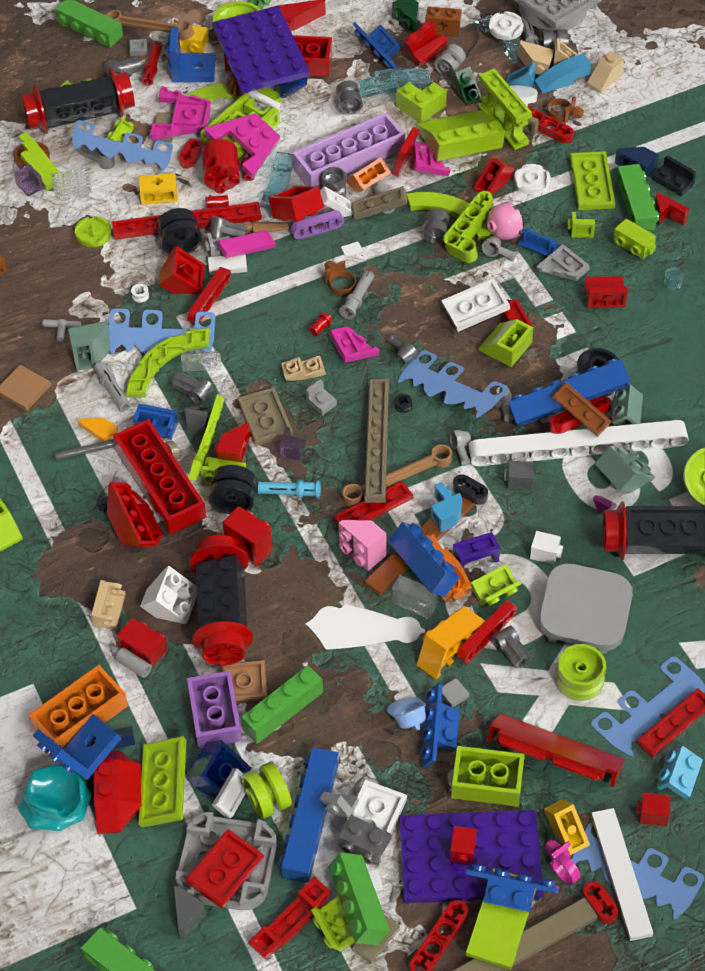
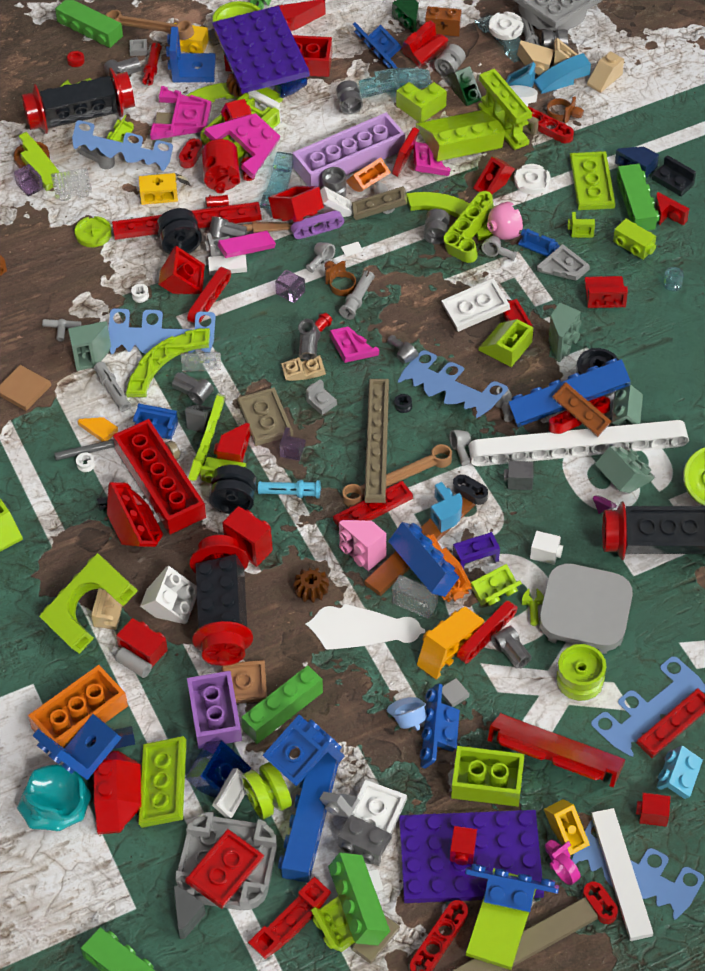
(61, 613): none -> lime arch
(75, 59): none -> red tile
(90, 463): none -> white bush
(235, 110): none -> red brick
(290, 286): none -> clear purple panel
(308, 339): none -> flat silver piece
(311, 584): none -> reddish brown gear
(312, 744): none -> blue bracket
(324, 252): none -> light grey bar
(533, 605): none -> lime bar
(563, 330): none -> sand green slope

